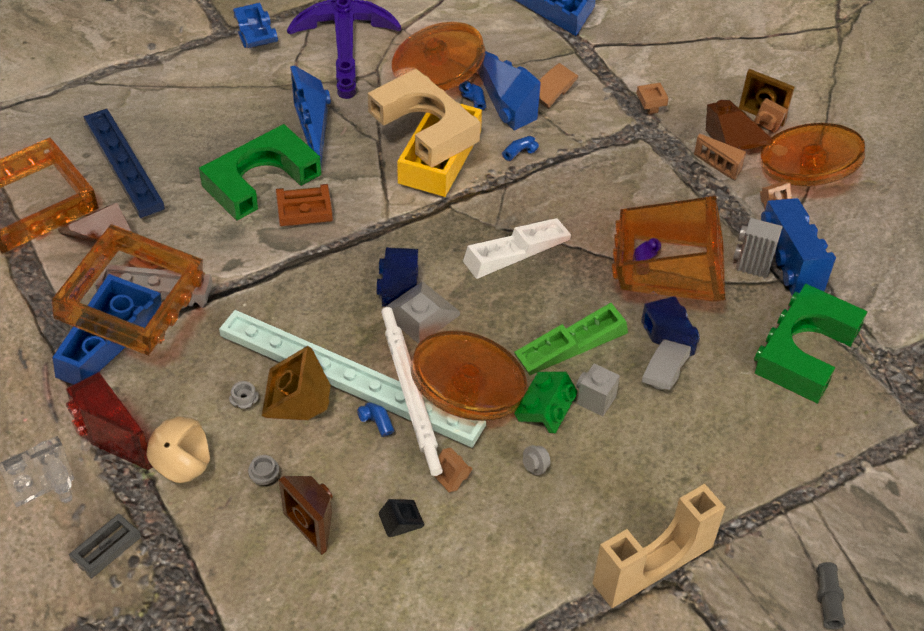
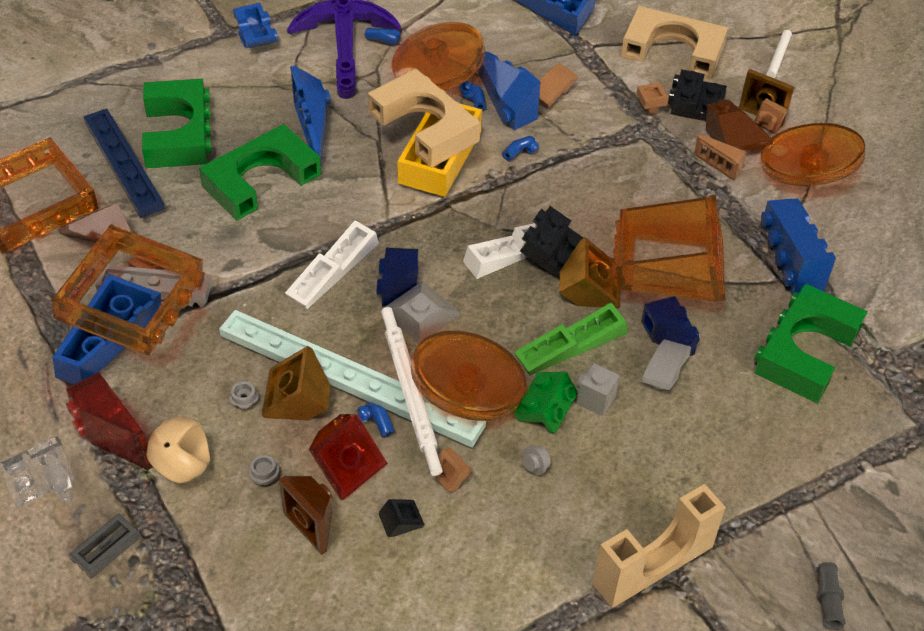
(183, 145): none -> green arch
(304, 205): dark orange plate -> none
(330, 268): none -> white slope
(346, 454): none -> clear red slope
(386, 36): none -> blue arm
(550, 240): none -> black plate
(589, 277): none -> pearl gold slope
(647, 249): dark purple arm -> none
(655, 25): none -> tan arch
(693, 95): none -> black plate
(758, 247): light grey brick -> none
(776, 192): medium nougat tile -> none
(779, 53): none -> white bar

